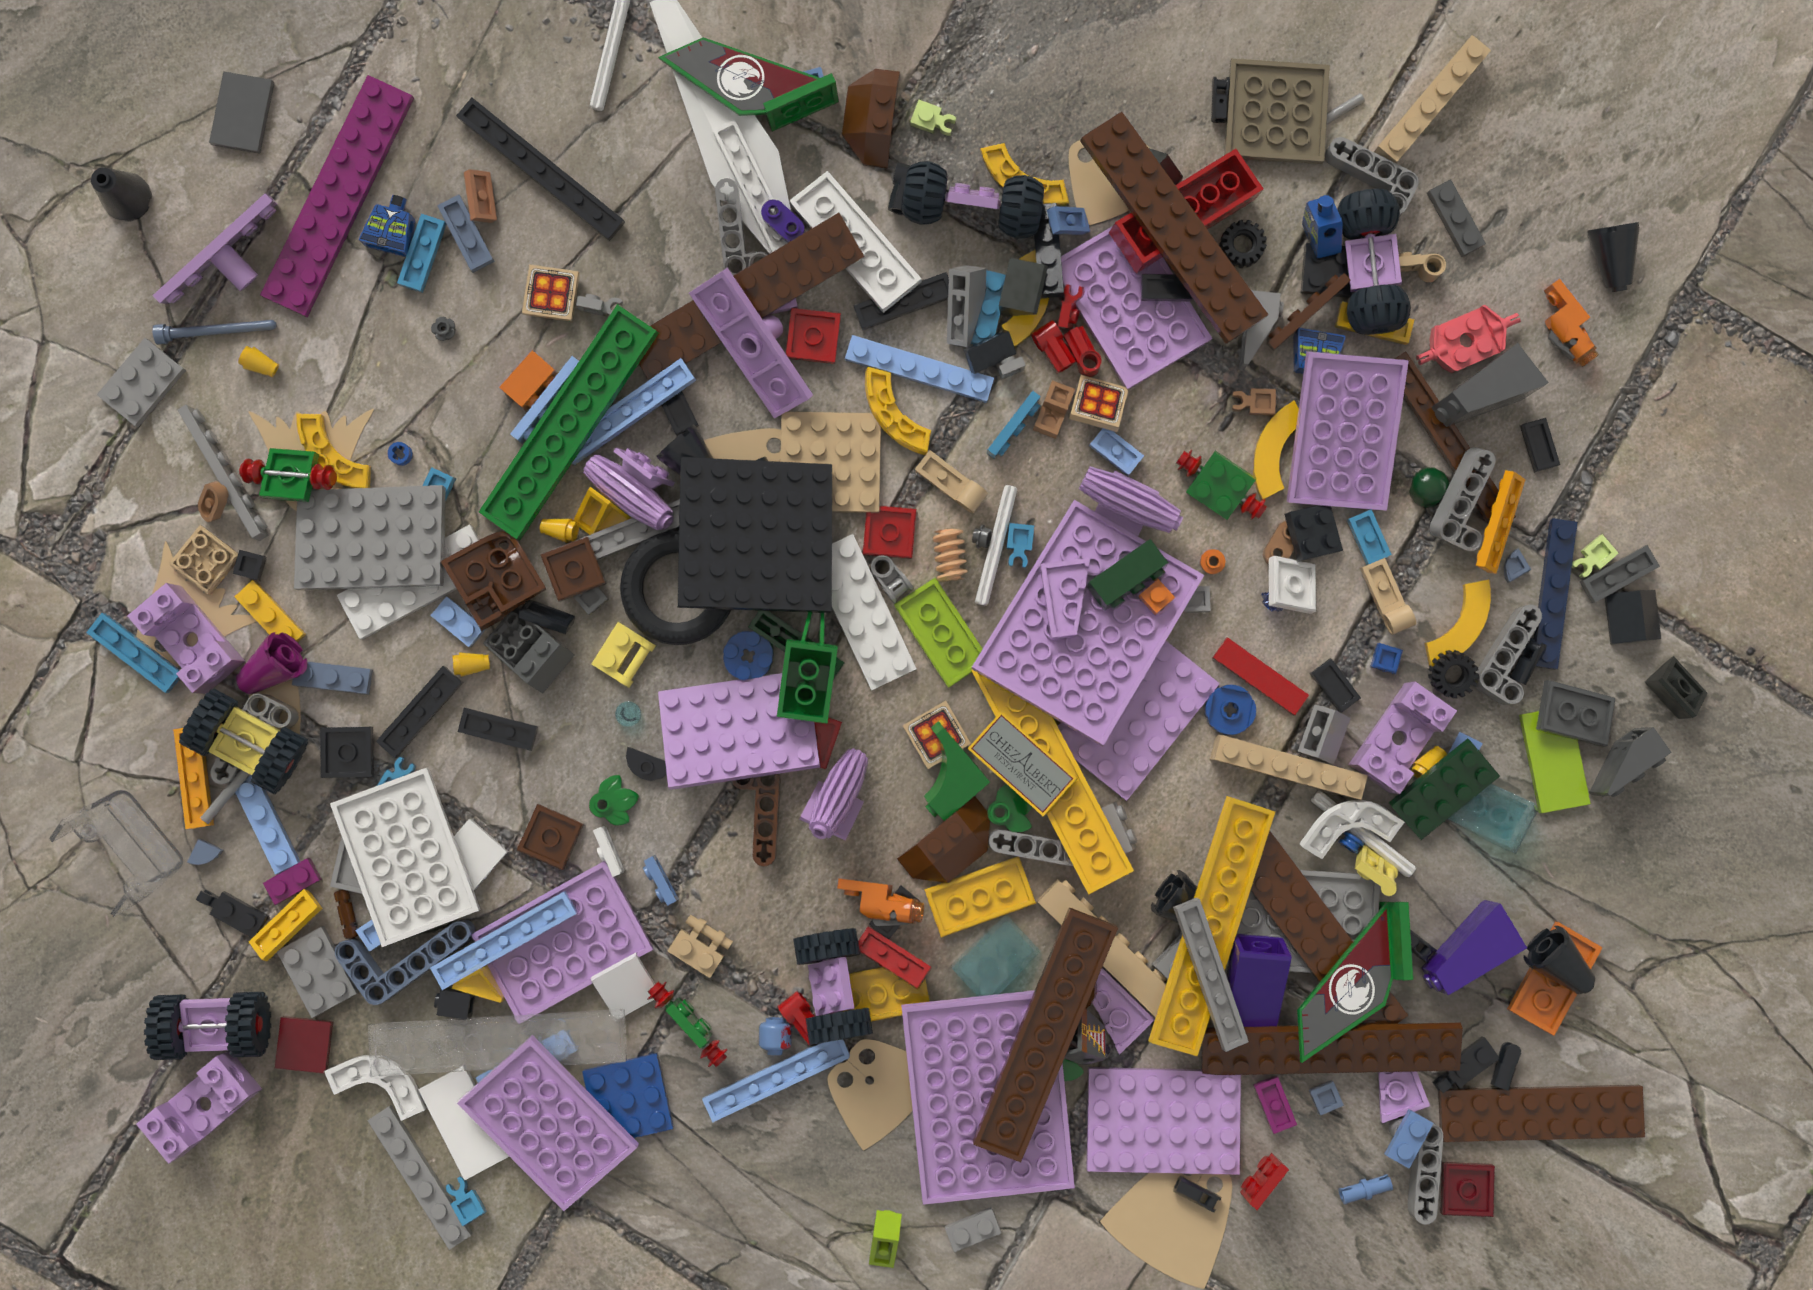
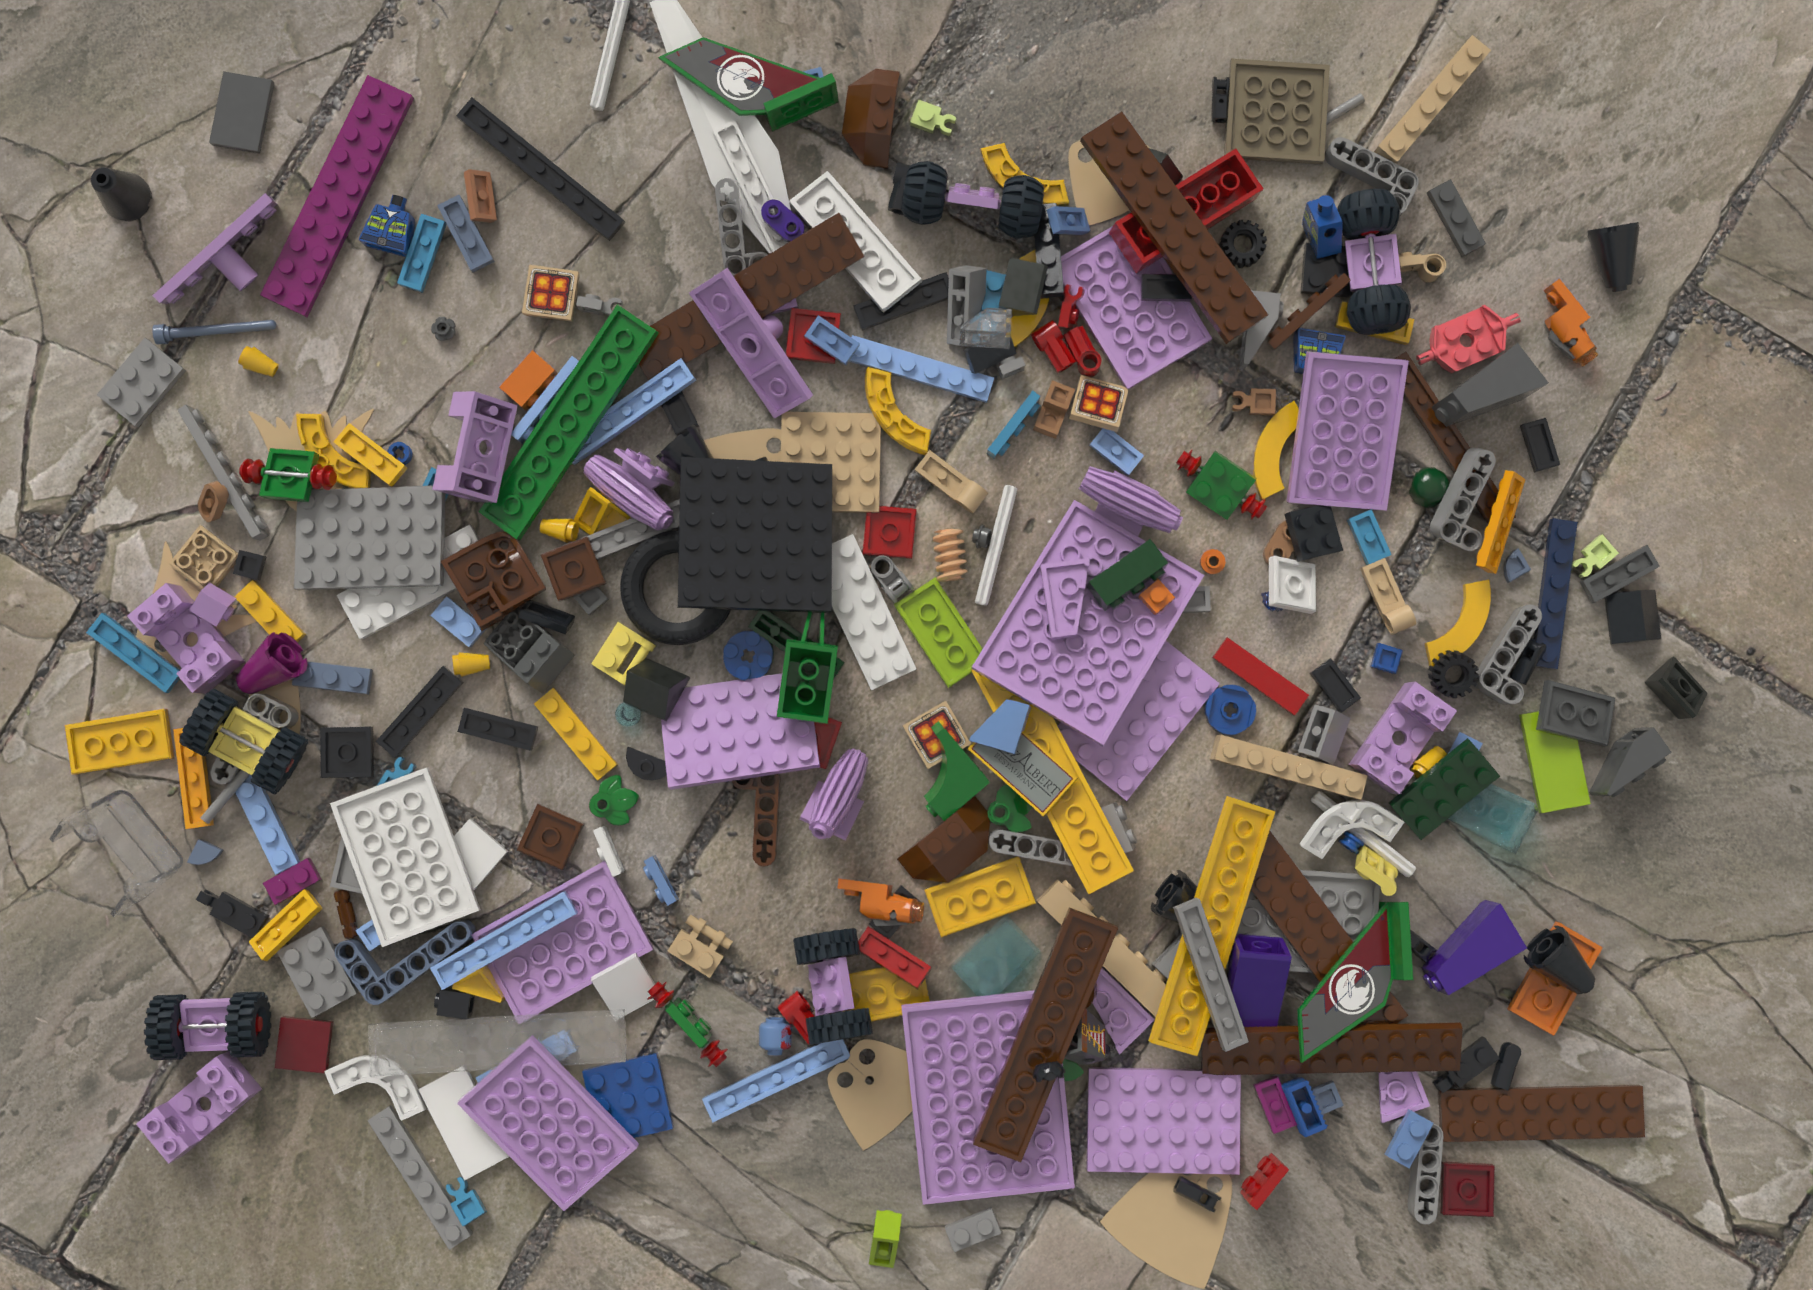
(119, 741): none -> yellow tile
(213, 604): none -> lavender brick
(370, 455): none -> yellow plate
(477, 474): none -> lavender plate
(575, 734): none -> yellow plate
(654, 688): none -> pearl dark grey slope
(832, 340): none -> medium blue plate
(987, 329): none -> clear slope
(1003, 727): none -> medium blue slope
(1020, 539): dark azure plate -> none
(1048, 1071): none -> black plate
(1304, 1106): none -> blue brick
(1365, 1189): medium blue pin -> none

